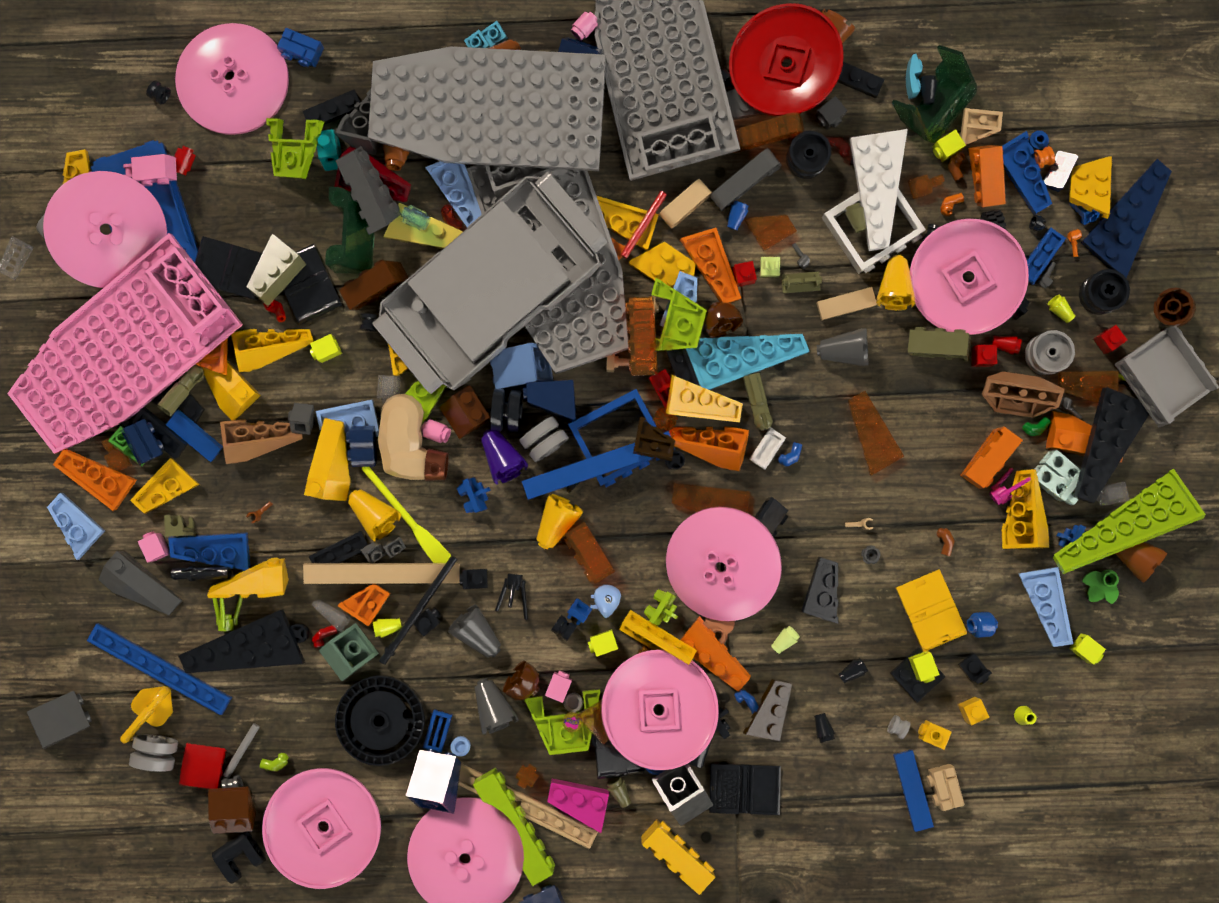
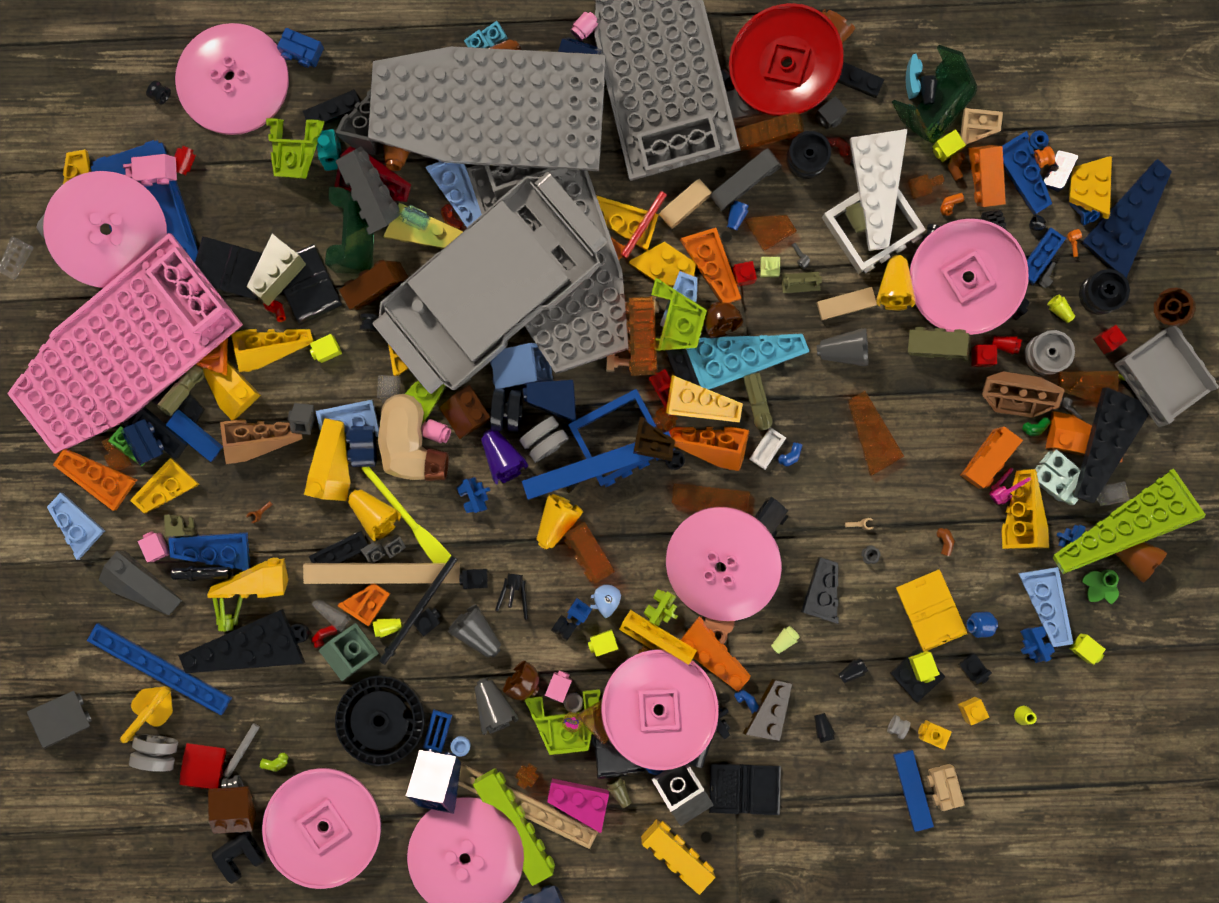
(1034, 645): none -> blue hips

